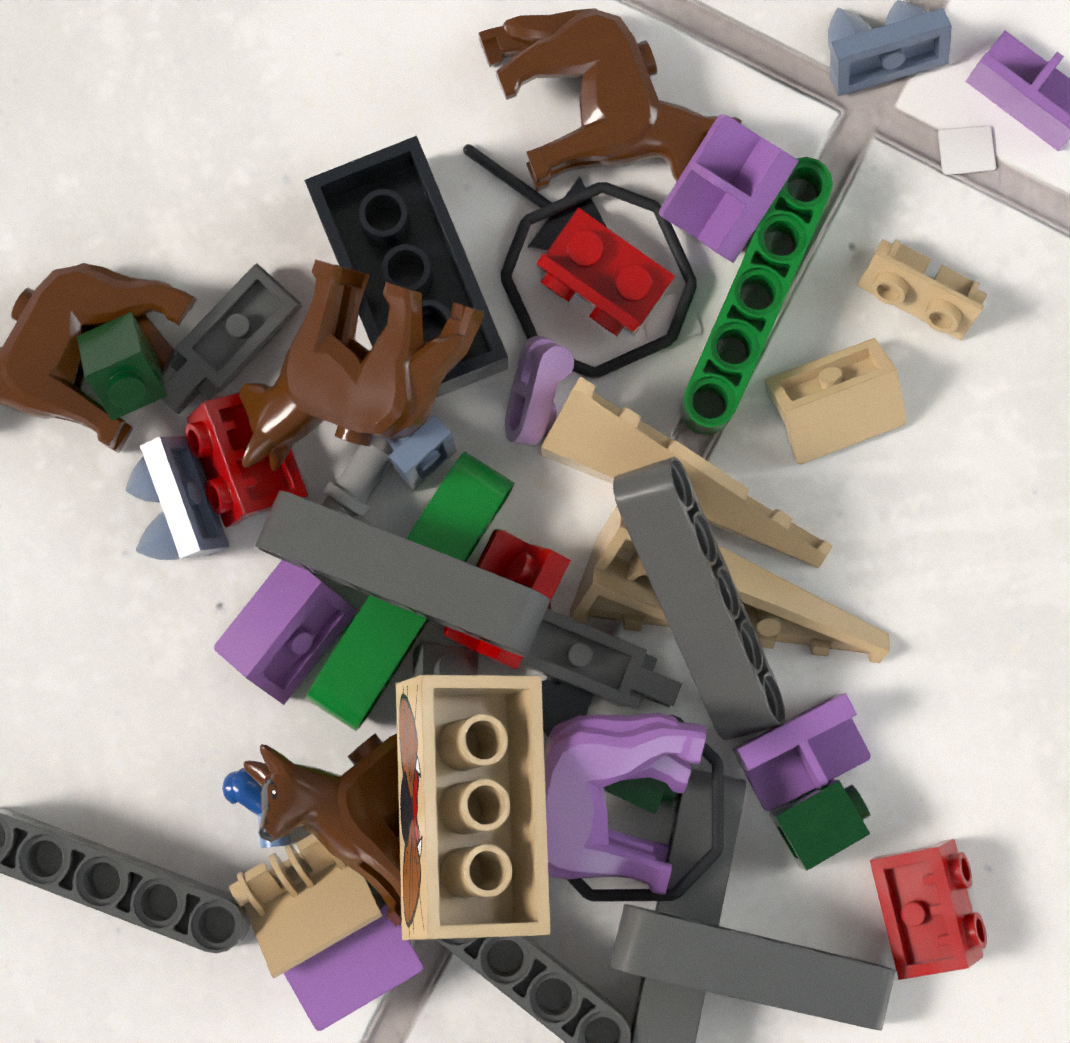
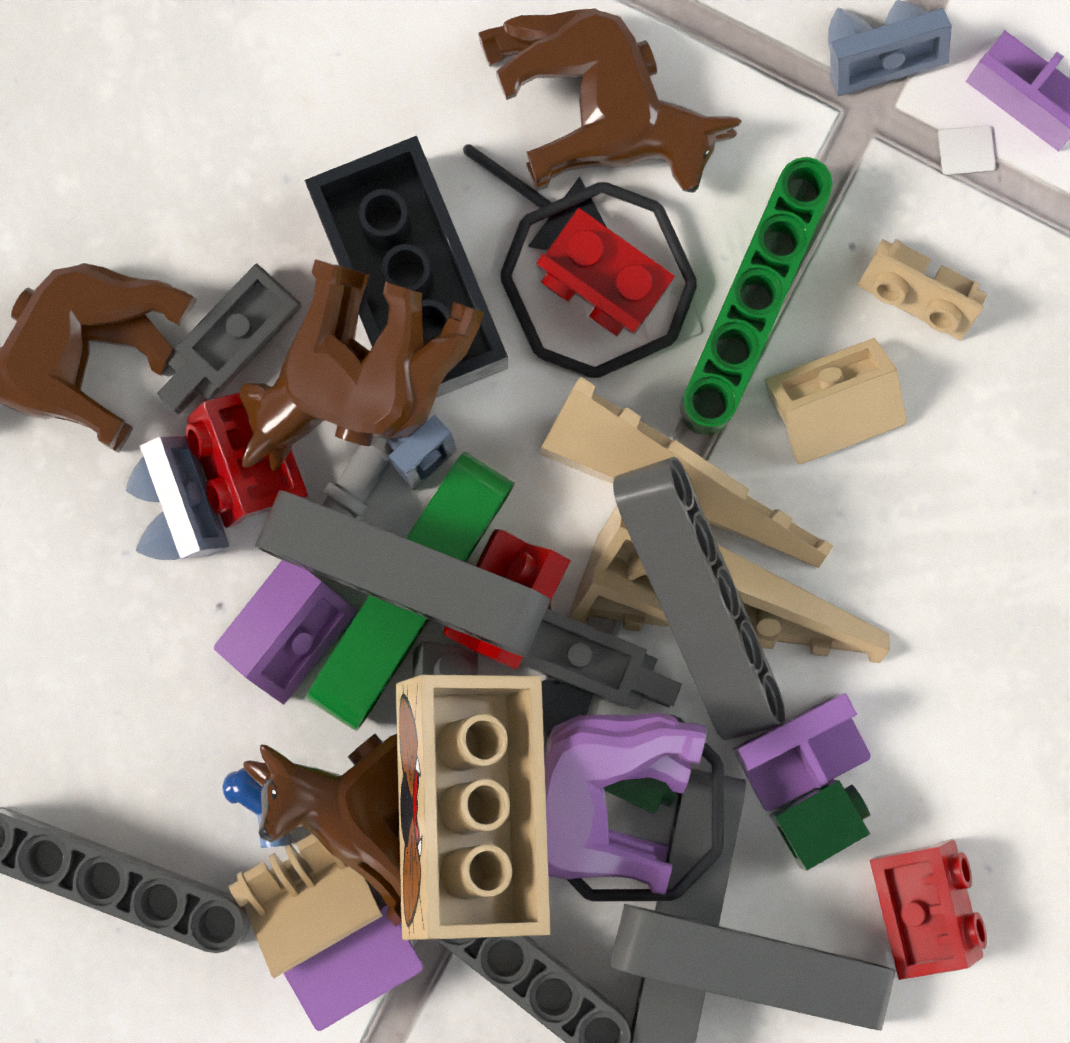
(121, 366): dark green brick -> none
(531, 403): lavender plate -> none
(727, 187): medium lavender panel -> none

